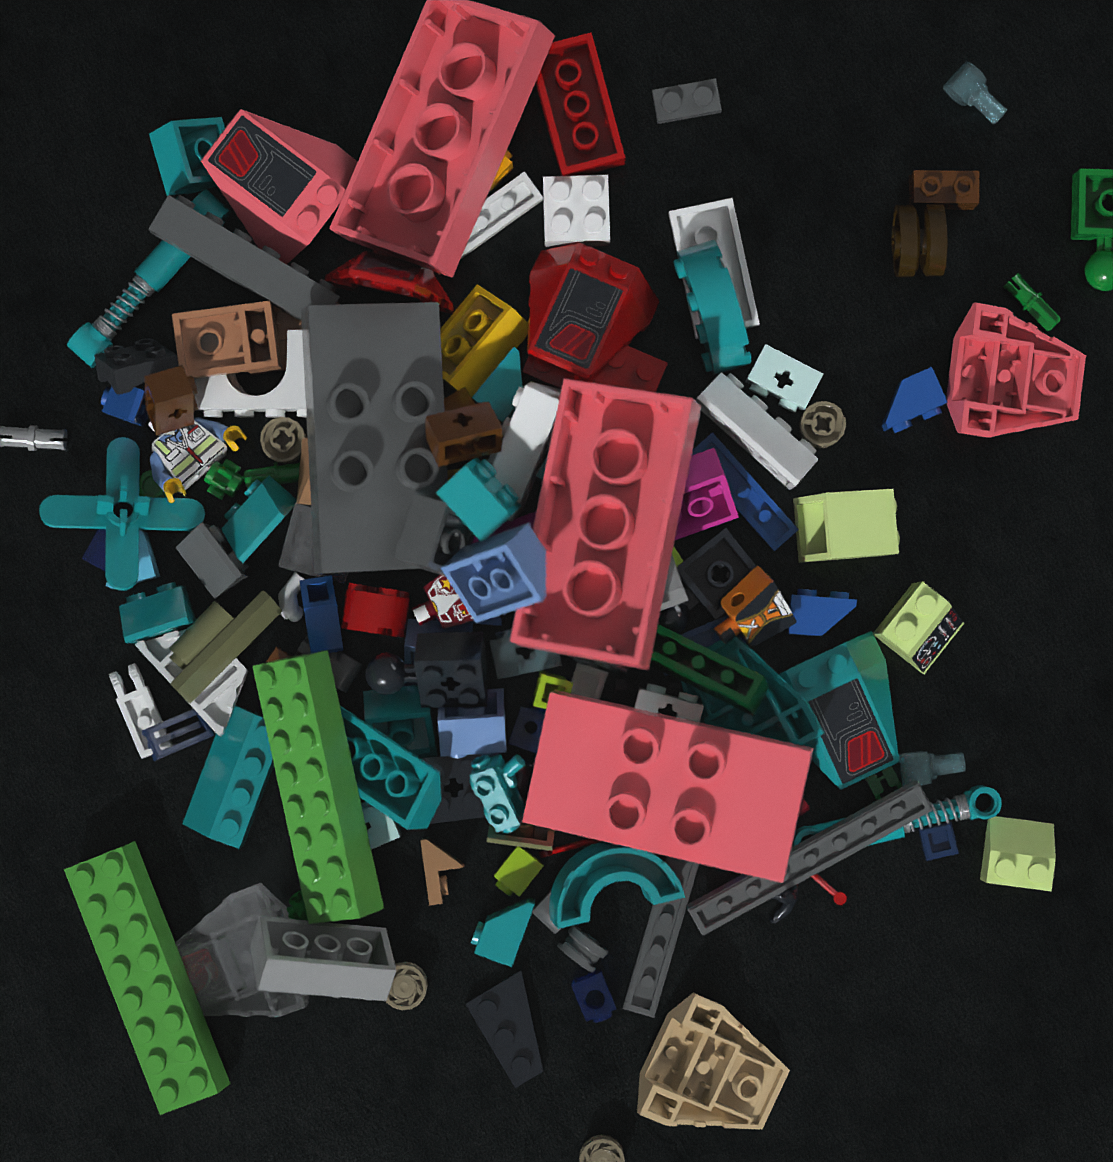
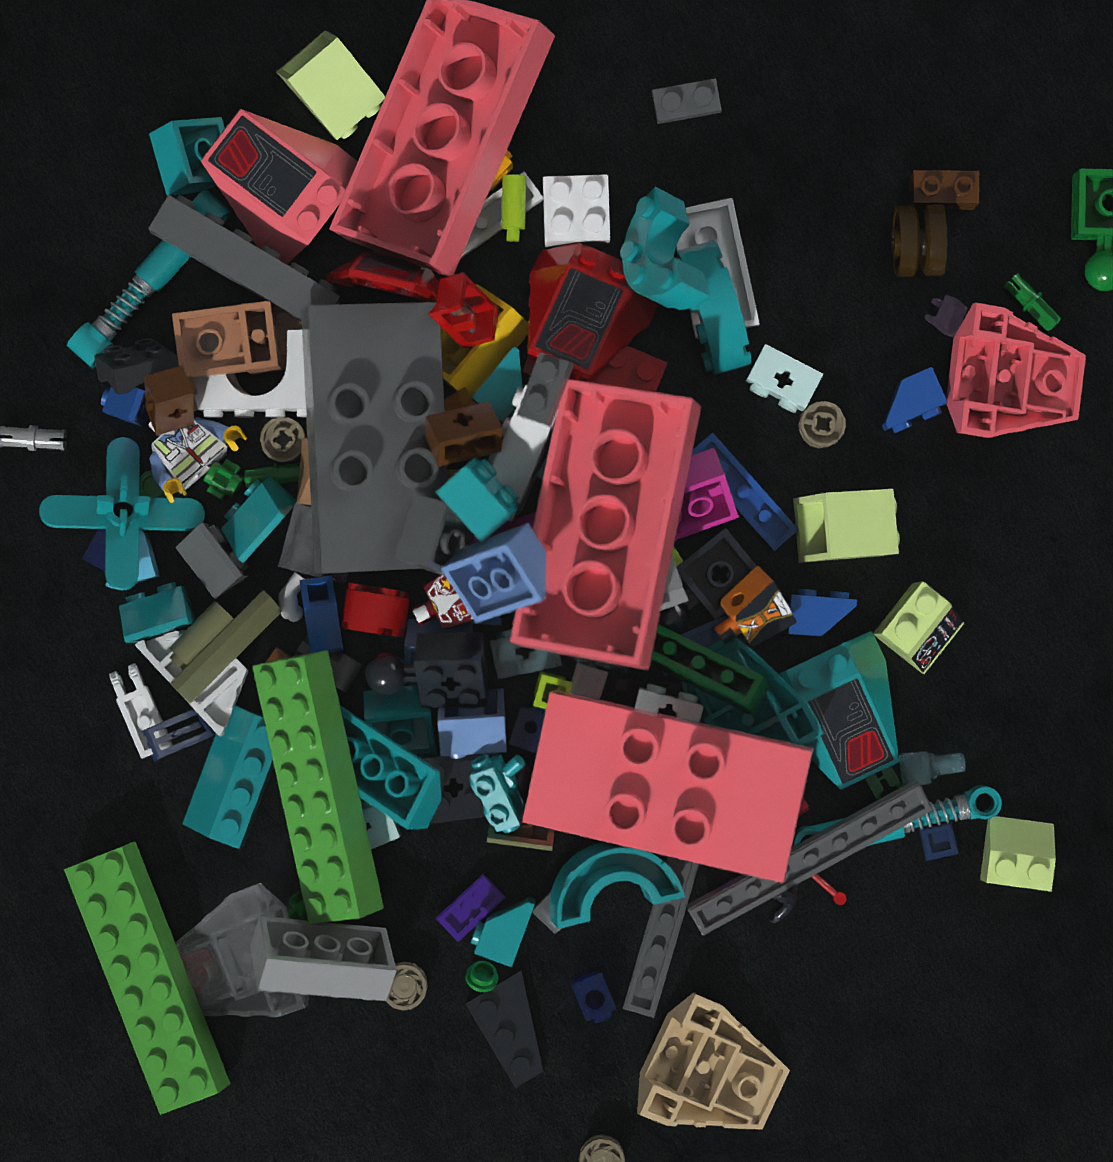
(332, 85): none -> yellowish green slope
(436, 860): medium nougat slope -> none
(465, 311): none -> red window
(470, 907): none -> dark purple plate
(482, 976): none -> green plate
(513, 205): none -> lime cylinder
(517, 871): lime brick -> none
(544, 853): red hinge -> none
(545, 389): none -> dark grey plate
(578, 108): red brick -> none
(582, 948): dark grey wheel -> none
(650, 252): none -> teal brick
(756, 430): white slope -> none
(949, 315): none -> clear purple tile
(969, 88): clear light blue pin -> none

